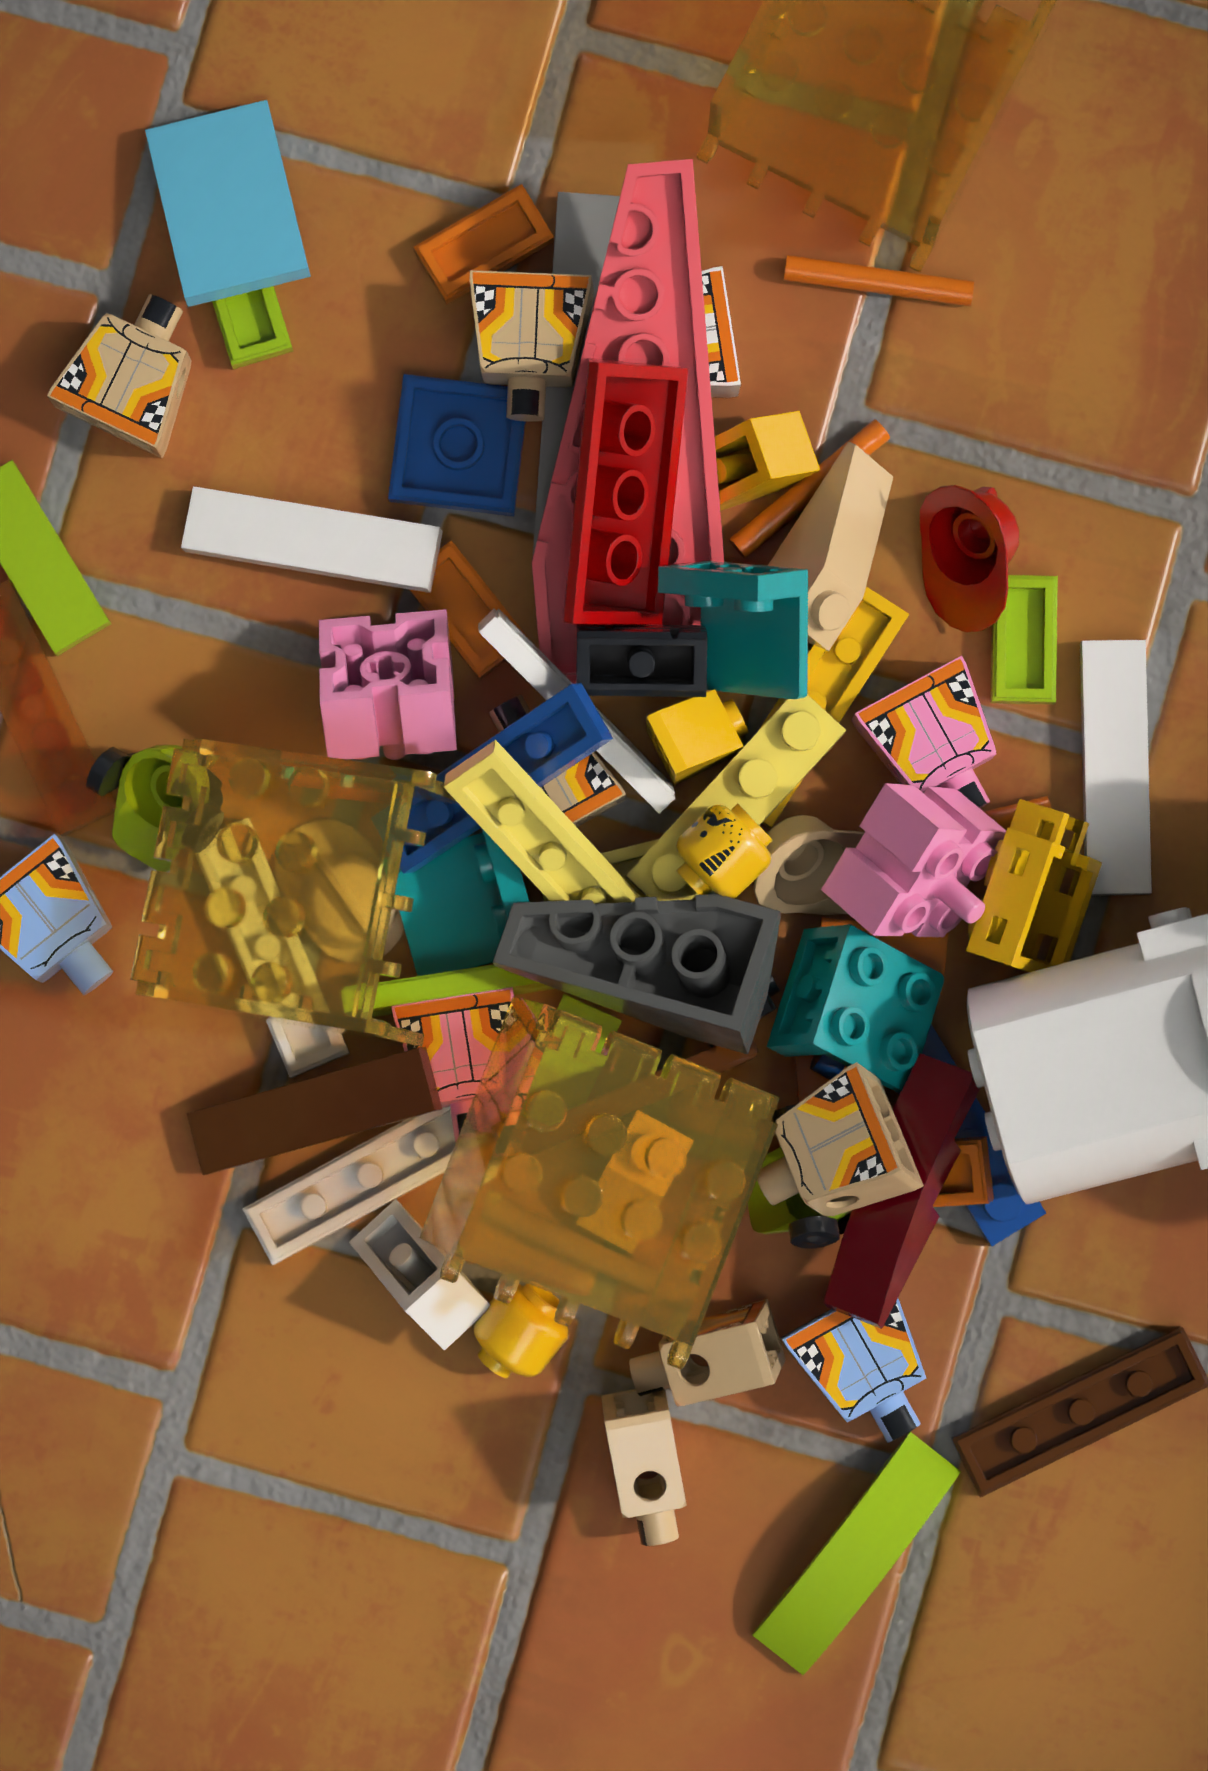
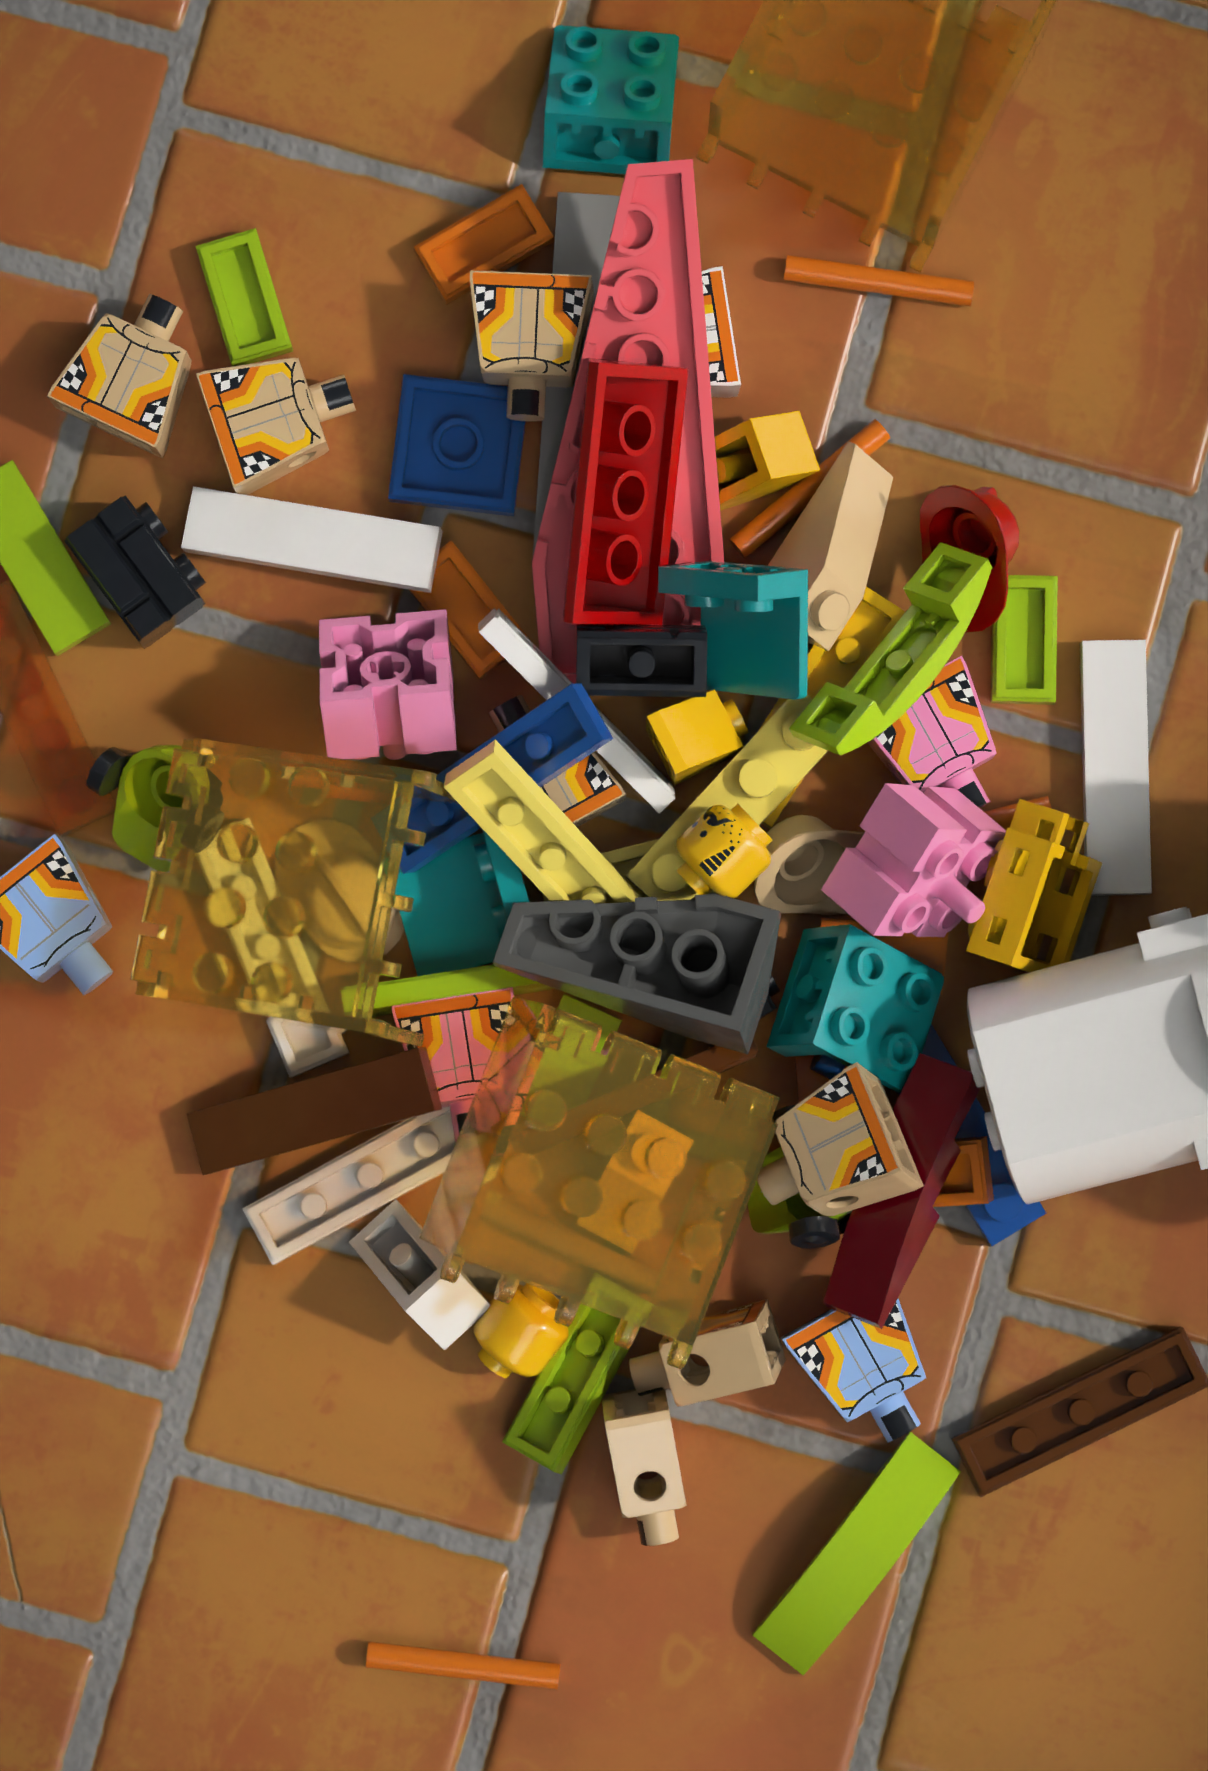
(136, 571): none -> black brick
(227, 203): medium azure tile -> none
(270, 418): none -> torso
(463, 1665): none -> orange bar
(568, 1391): none -> lime tile
(609, 99): none -> teal bracket
(906, 661): none -> lime slope

